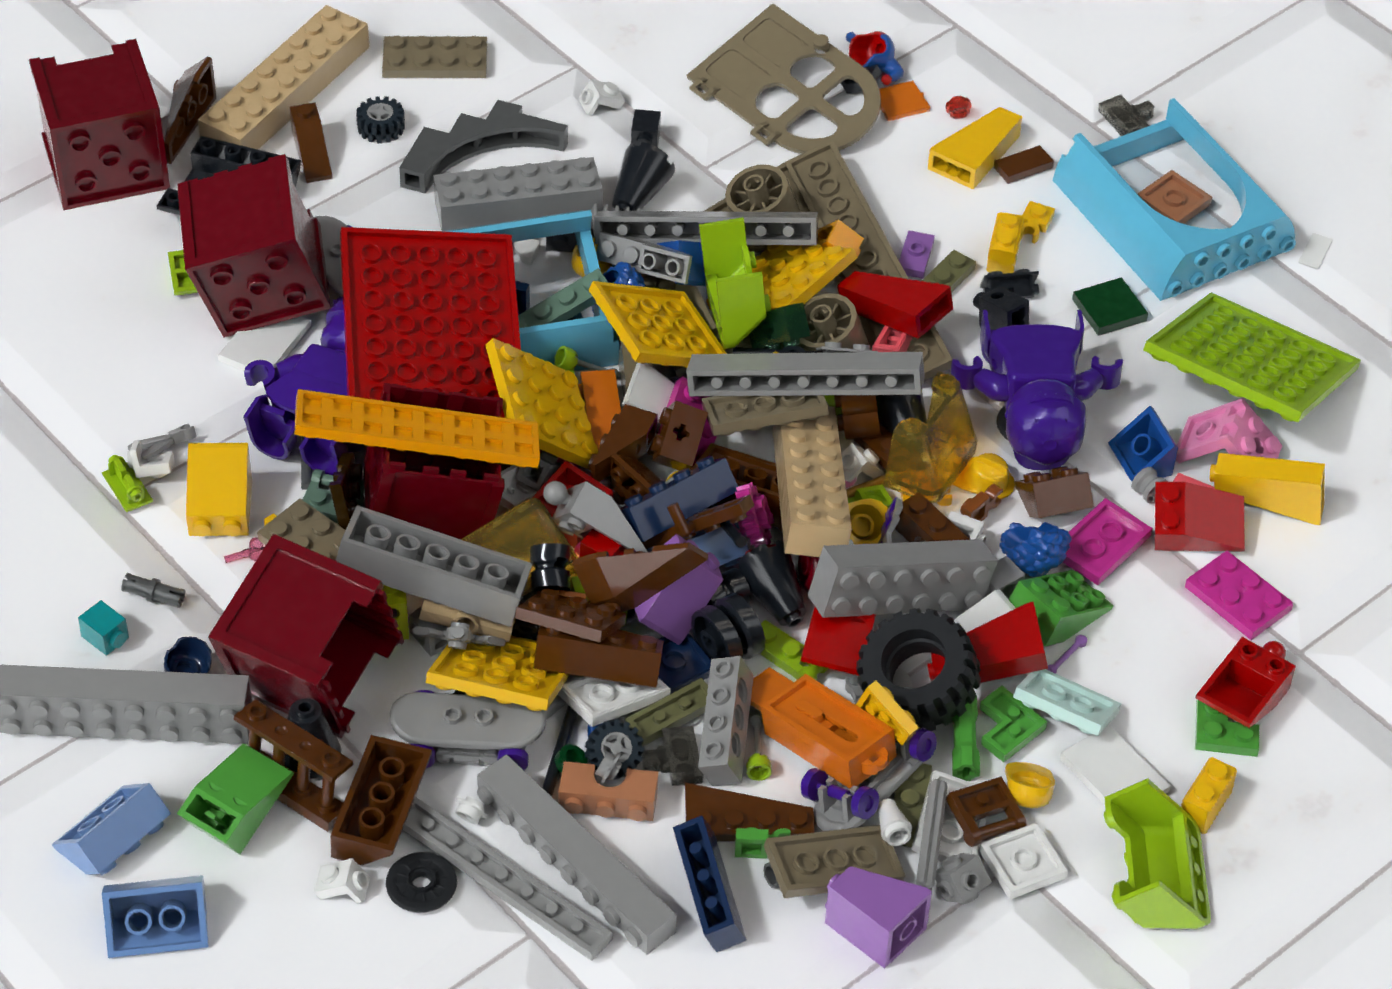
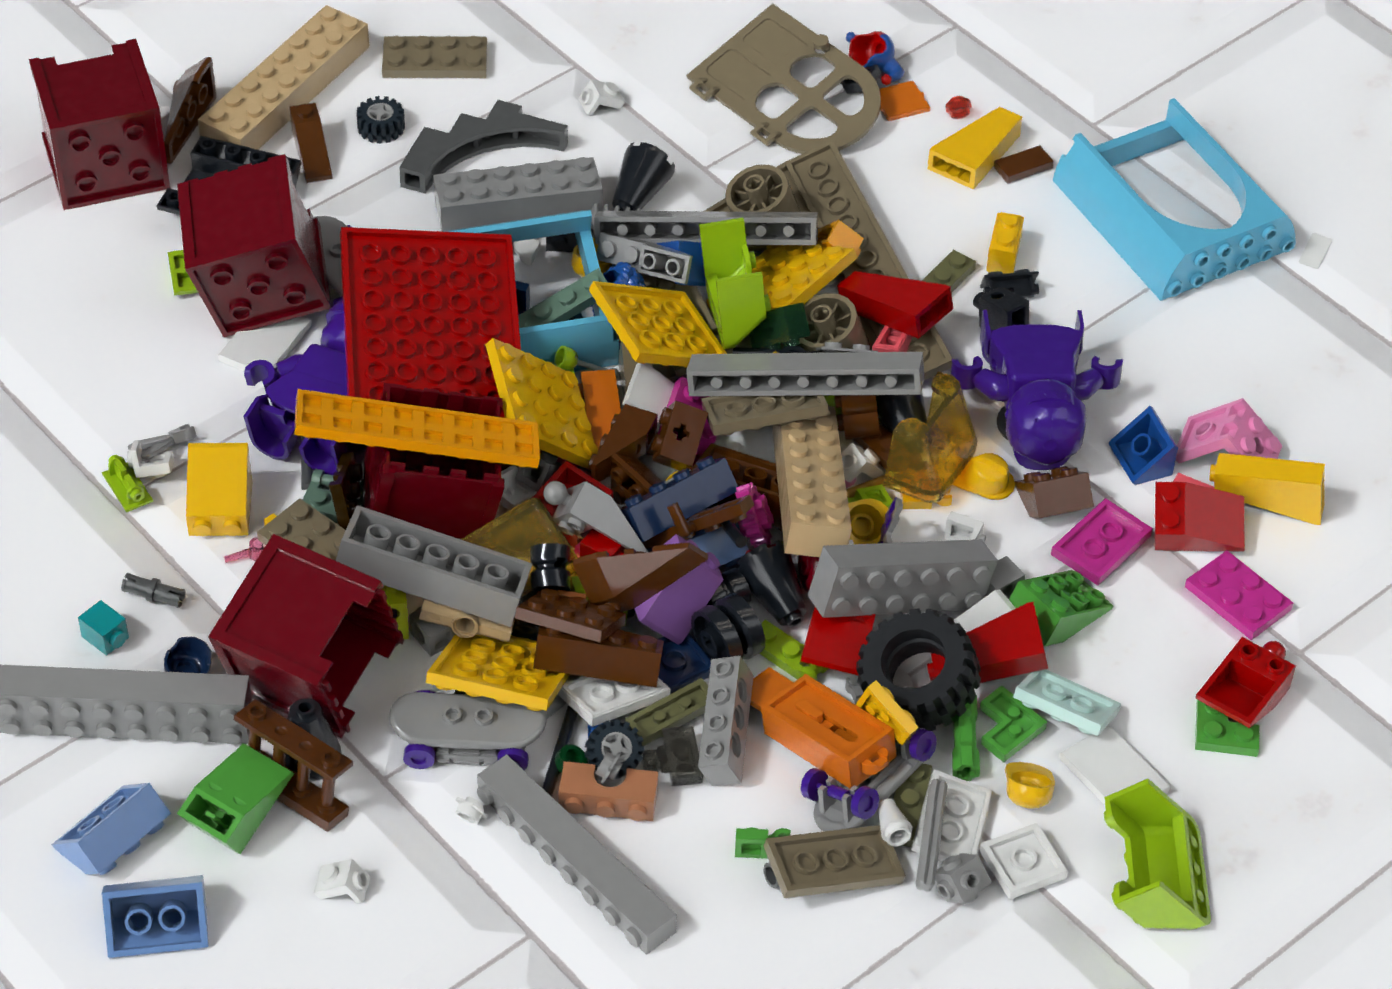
(378, 800): reddish brown slope -> none
(421, 899): black wheel -> none
(458, 636): light grey piece -> none
(507, 880): light grey plate -> none
(646, 127): black brick -> none
(709, 884): dark blue brick -> none
(734, 810): reddish brown wing -> none
(757, 760): lime hinge -> none
(877, 912): medium lavender slope -> none
(916, 253): medium lavender plate -> none
(923, 521): reddish brown arch -> none
(980, 504): dark orange plate -> none
(981, 802): reddish brown plate -> none
(1035, 548): blue hair -> none
(1036, 219): yellow plate -> none
(1080, 641): medium lavender hinge -> none
(1109, 306): dark green tile -> none
(1126, 117): clear smoke hinge -> none
(1145, 483): light grey wheel -> none
(1175, 197): nougat plate -> none
(1209, 792): yellow brick -> none
(1252, 356): lime plate -> none

